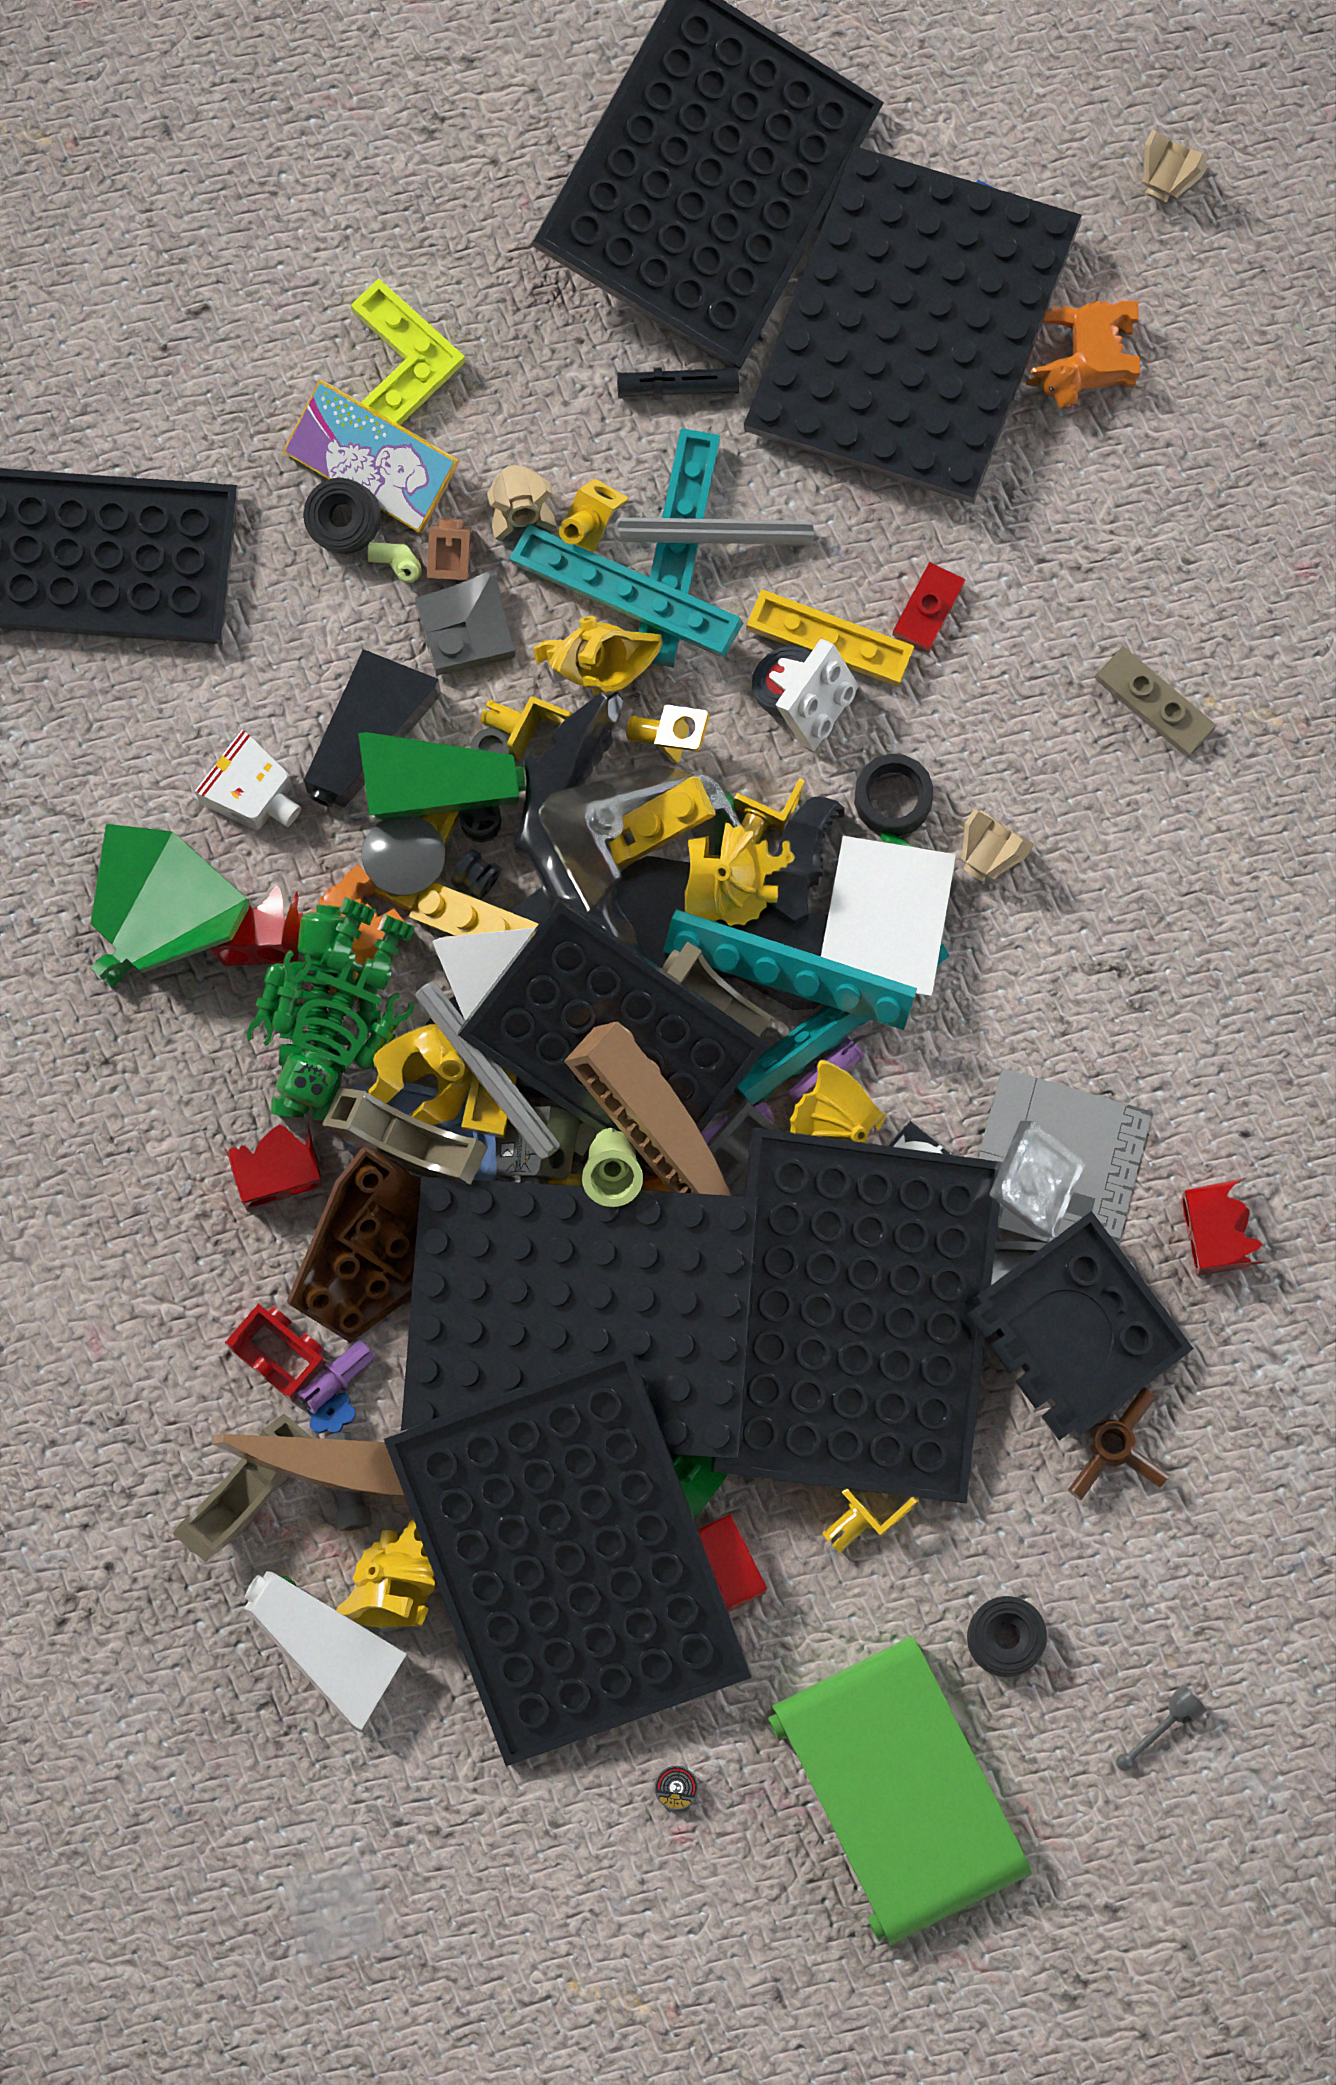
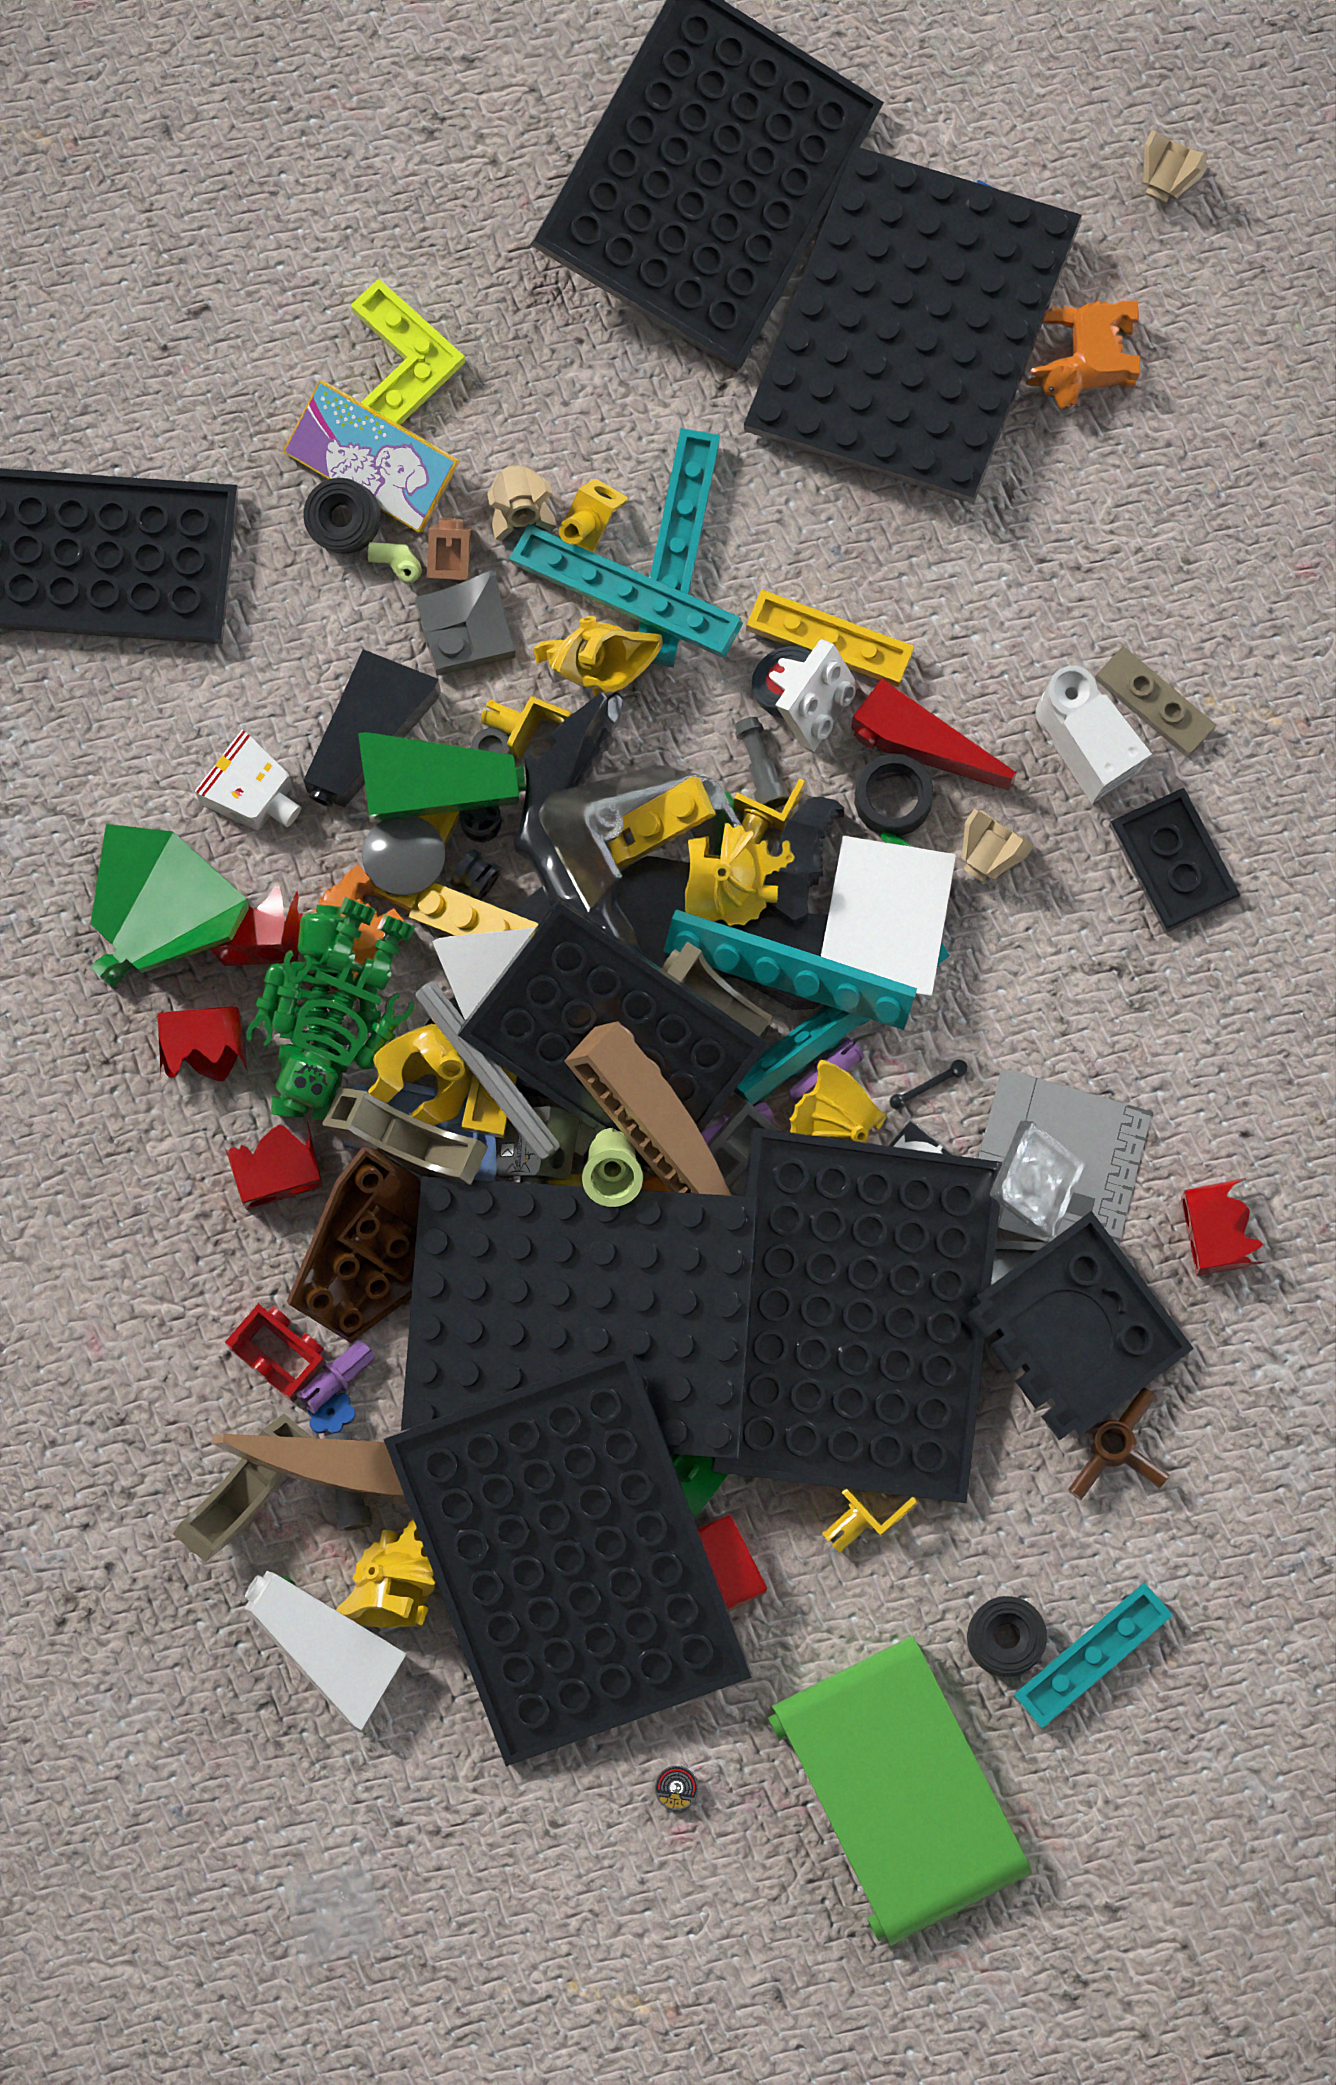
(204, 1039): none -> red piece
(669, 732): yellow bracket -> none
(677, 382): black pin -> none
(714, 531): light grey axle -> none
(762, 769): none -> dark grey piece
(906, 728): none -> red slope
(928, 607): red plate -> none
(957, 1069): none -> black hinge
(1089, 732): none -> white piece
(1092, 1655): none -> teal plate
(1174, 860): none -> black tile
(1183, 1708): dark grey hinge -> none

